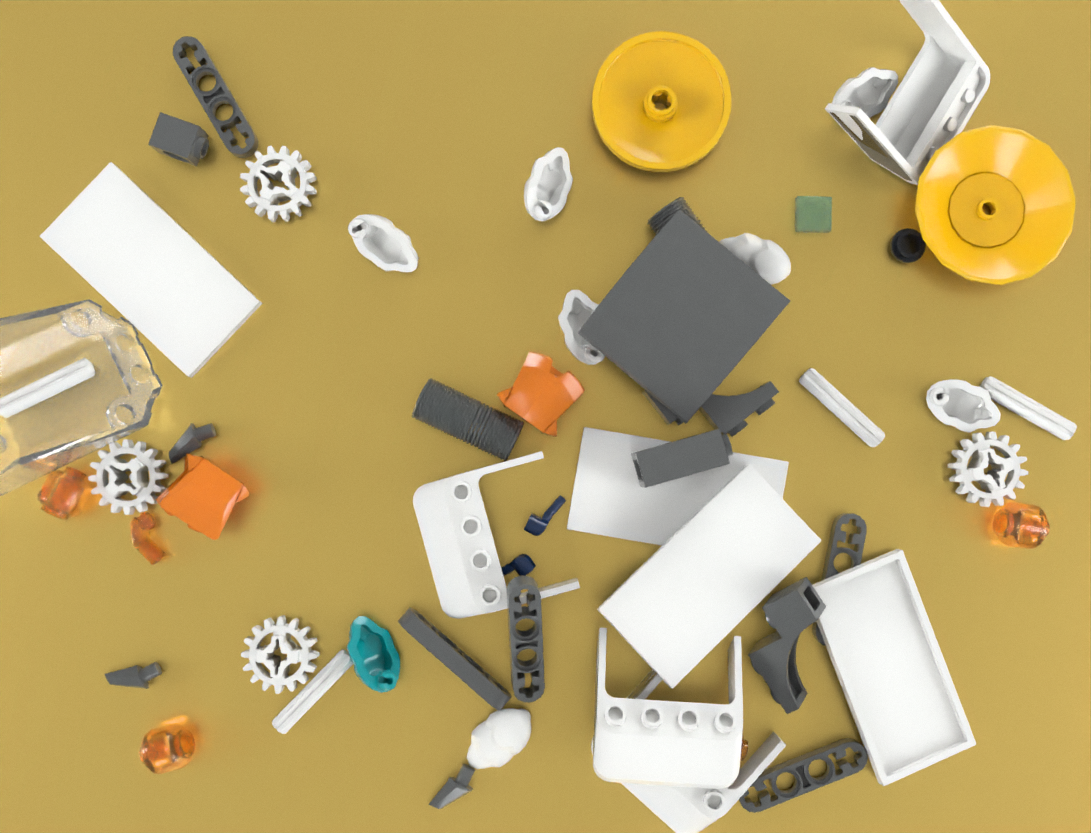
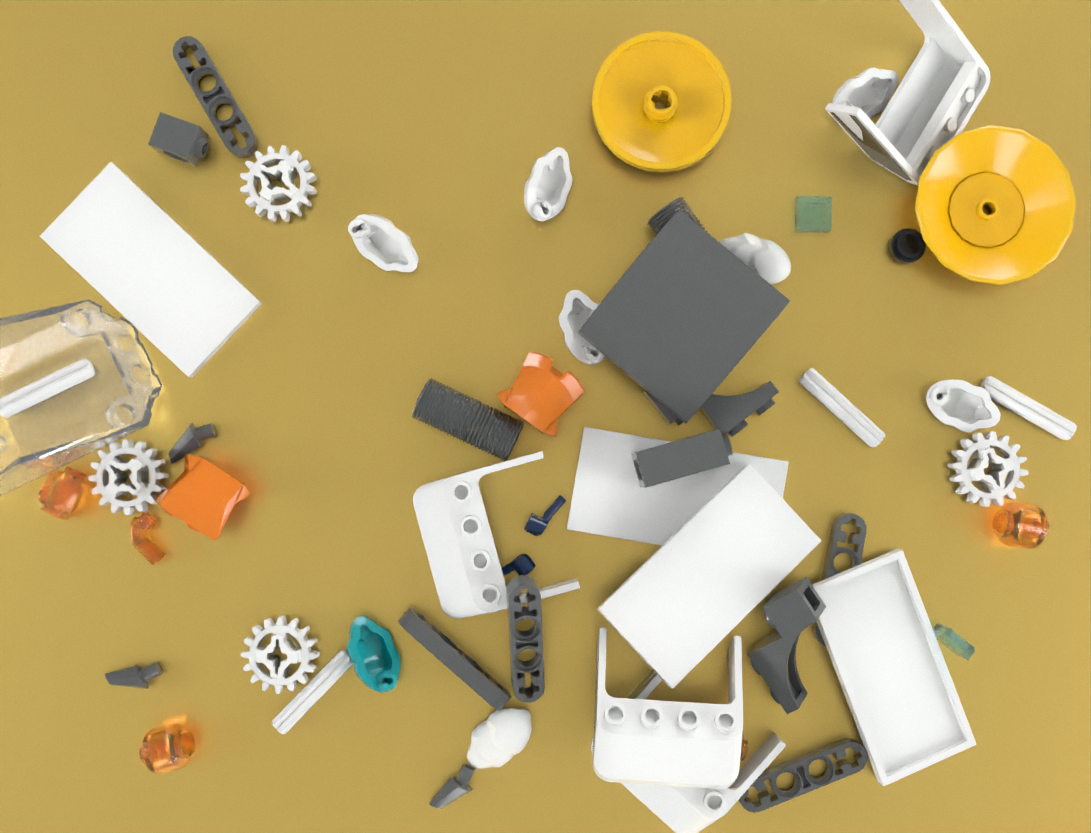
(953, 641): none -> clear light blue tile

